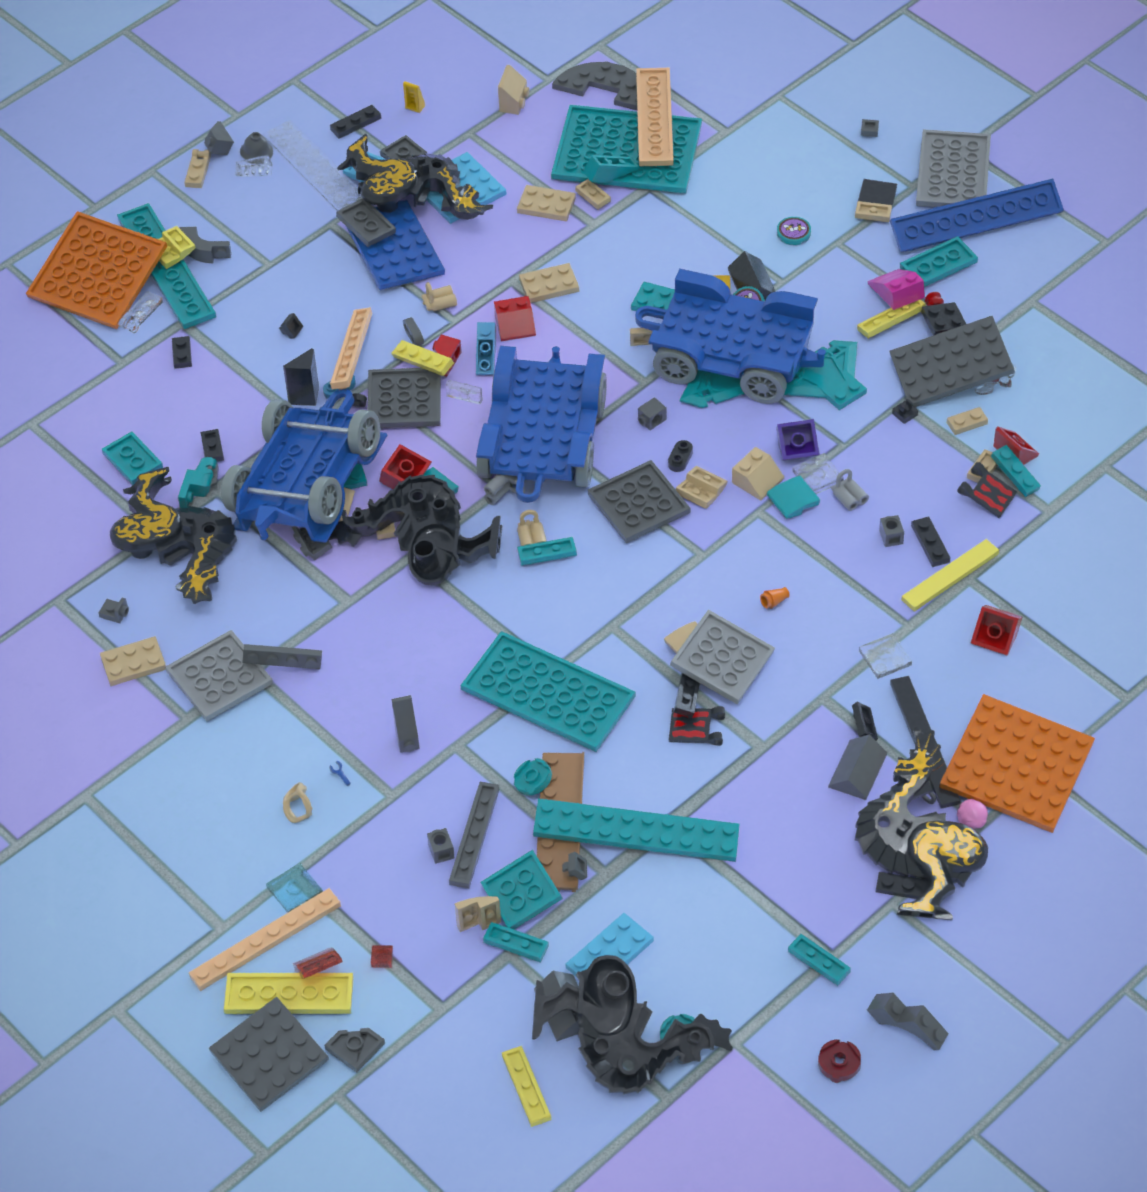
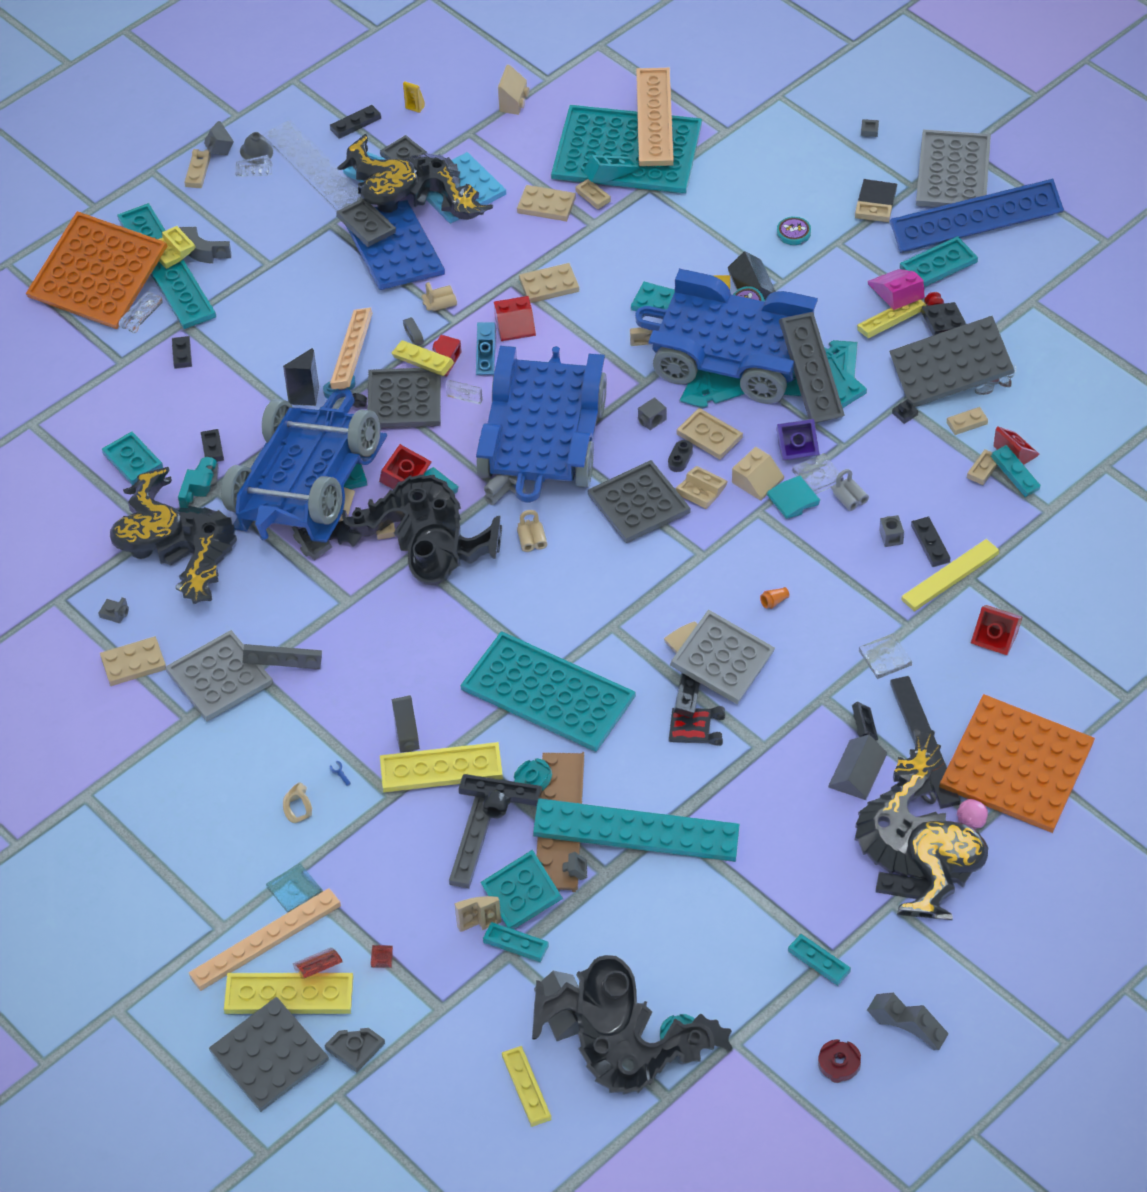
(291, 326): black tile -> none
(439, 766): none -> light yellow plate
(440, 852): dark grey brick -> none
(499, 793): none -> black plate
(547, 551): teal plate -> none
(601, 75): dark grey plate -> none
(621, 939): medium azure plate -> none
(709, 433): none -> tan plate
(811, 367): none -> dark grey plate
(989, 491): black flag -> none

